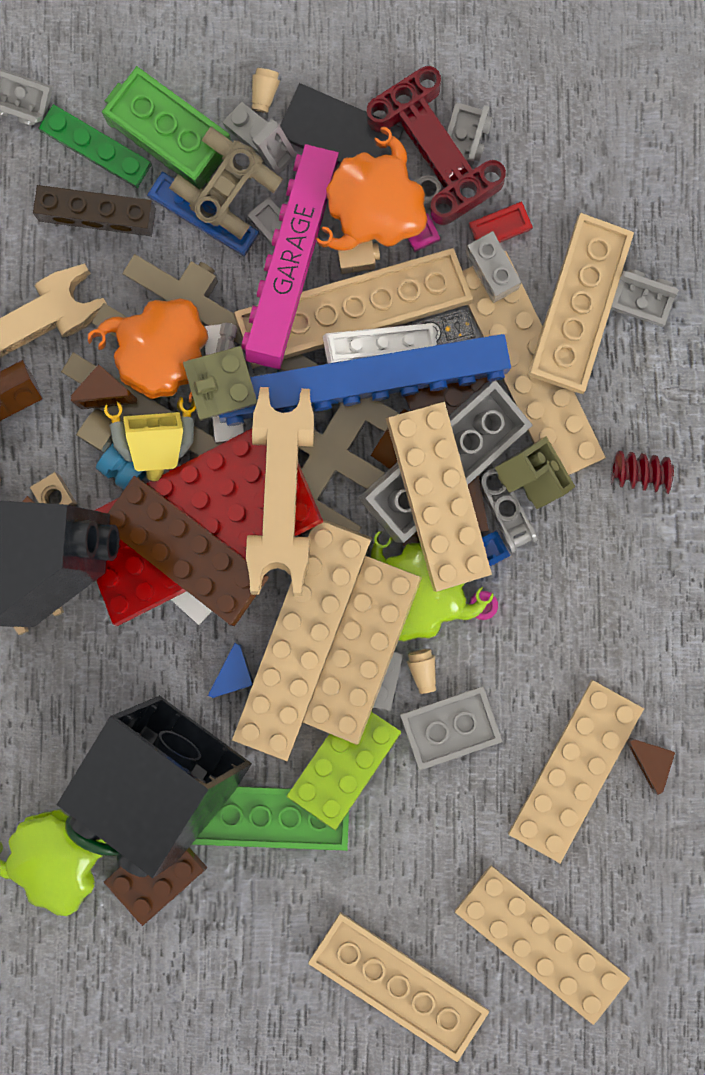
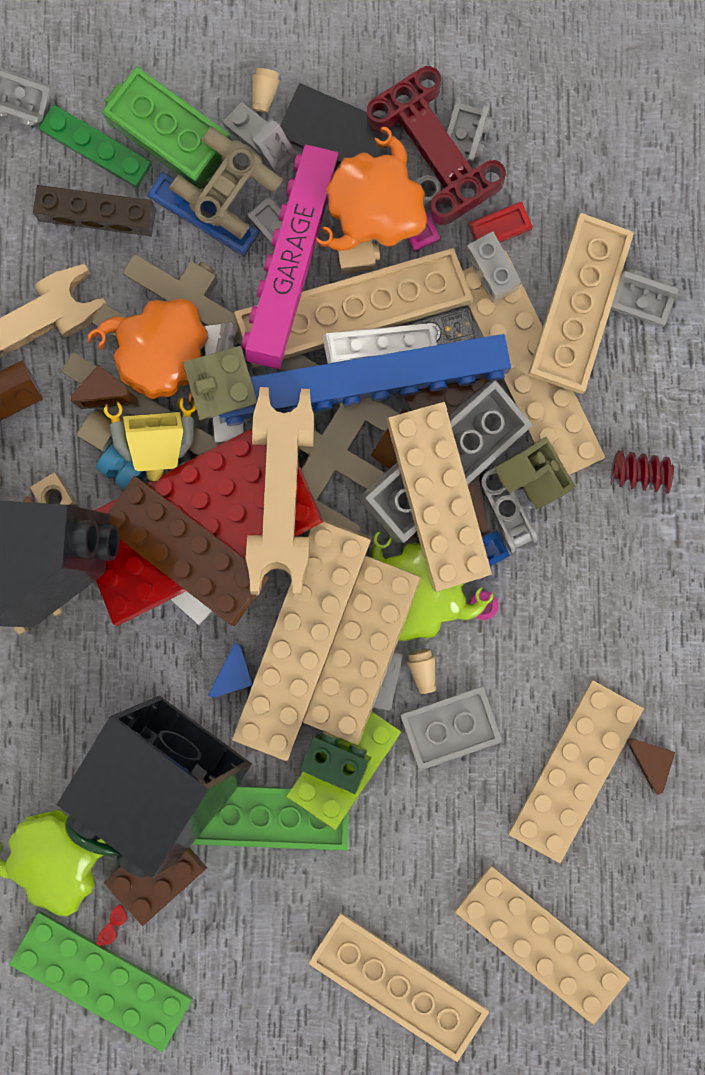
(101, 981): none -> bright green plate
(109, 933): none -> red piece
(334, 767): none -> dark green brick

